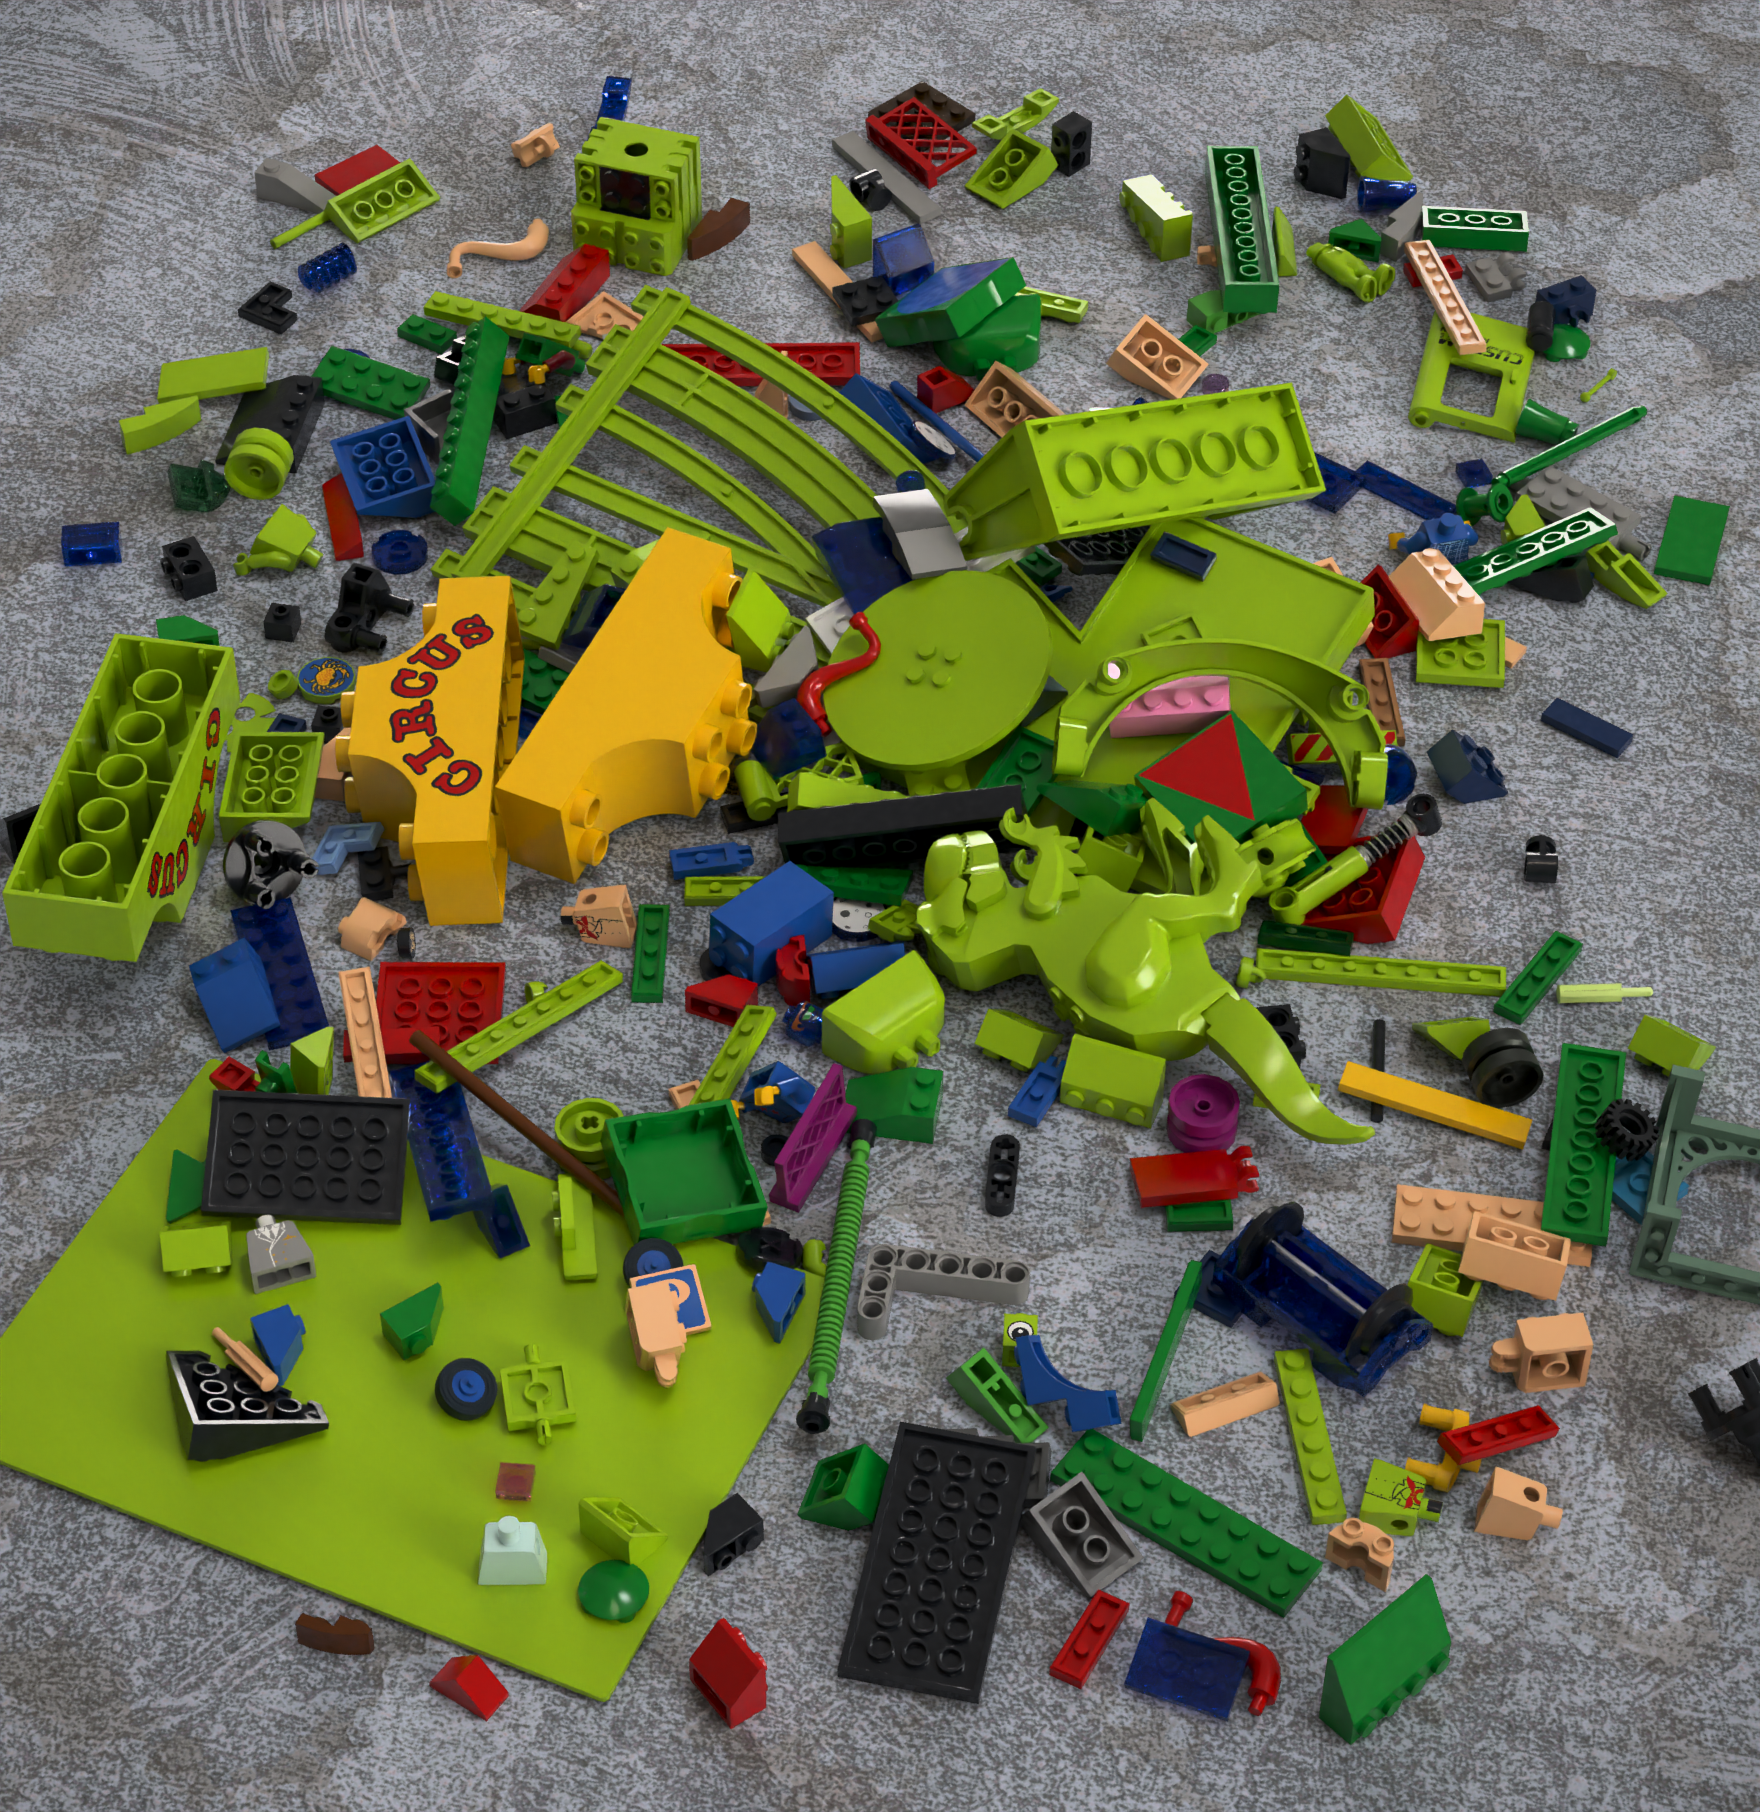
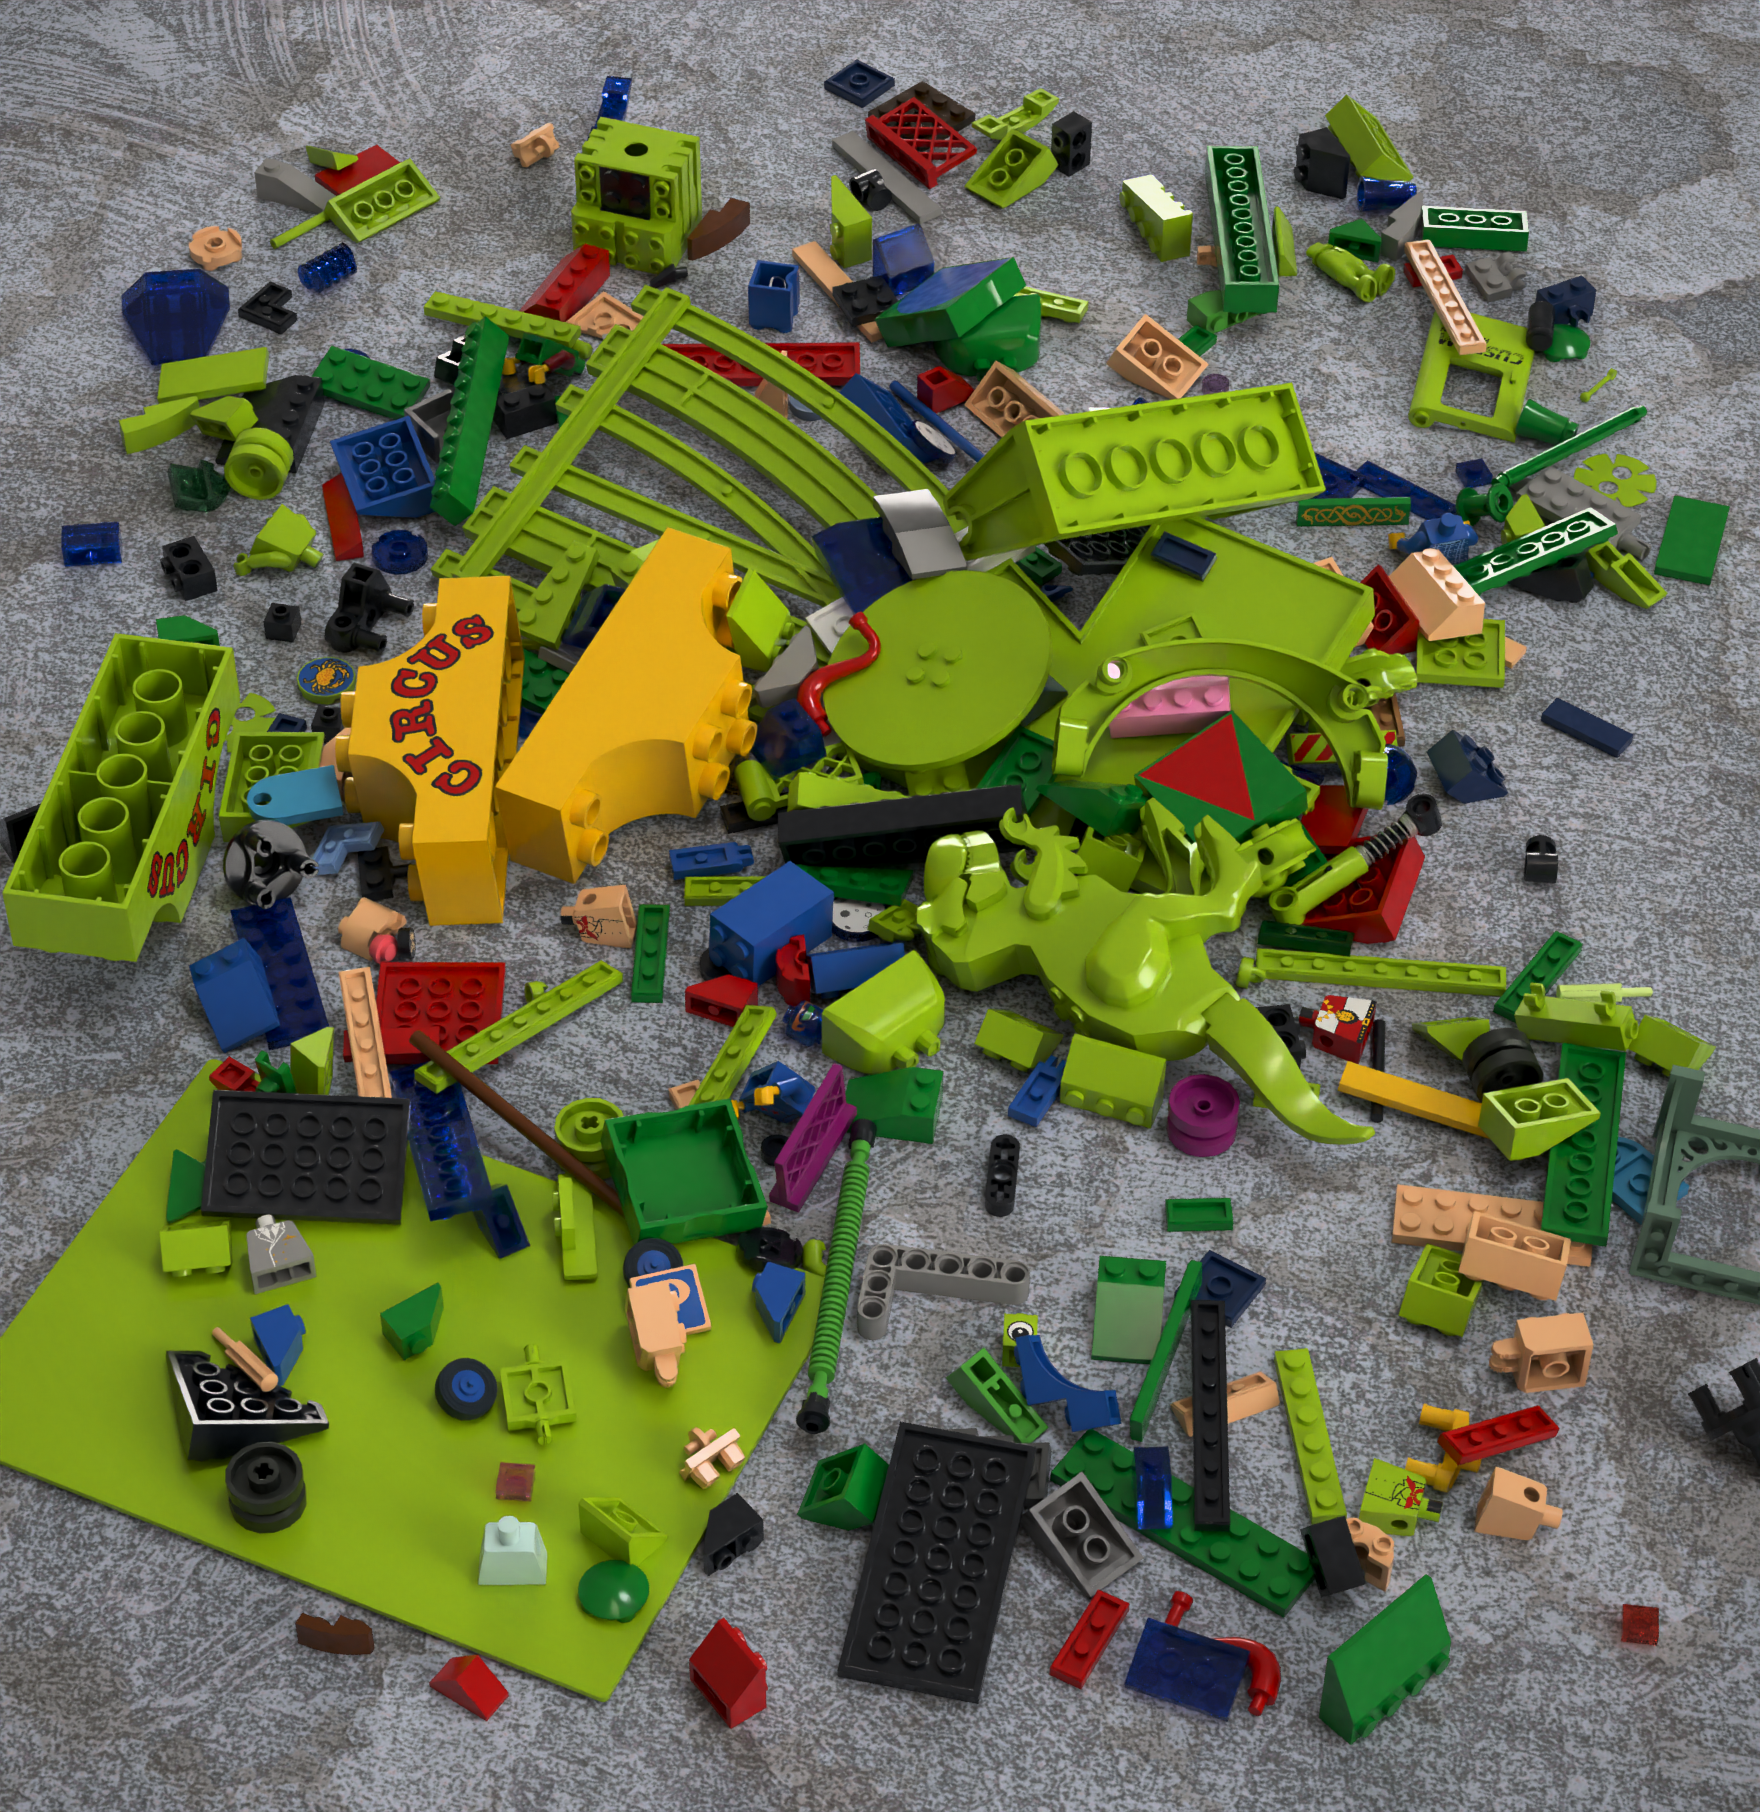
(175, 313): none -> clear blue wedge
(225, 417): none -> lime slope
(227, 248): none -> light nougat plate
(266, 1487): none -> pearl dark grey wheel
(282, 684): lime tile -> none
(296, 796): none -> dark azure tile
(329, 158): none -> lime slope
(383, 948): none -> coral plate
(426, 334): green plate -> none
(522, 250): light nougat animal -> none
(668, 276): none -> black bar
(700, 1466): none -> light nougat hips
(776, 304): none -> blue piece
(859, 83): none -> dark blue tile
(910, 481): tile -> none
(1128, 1309): none -> green slope
(1152, 1487): none -> clear blue slope
(1193, 1176): red tile -> none
(1209, 1416): none -> black tile
(1320, 1299): clear blue piece -> none
(1333, 1556): none -> black hinge
(1341, 1026): none -> torso
(1353, 511): none -> green tile
(1383, 671): none -> lime piece
(1534, 1117): none -> lime slope
(1576, 1021): none -> lime brick
(1627, 488): none -> lime piece
(1639, 1624): none -> clear red plate
(1641, 1127): black tyre -> none

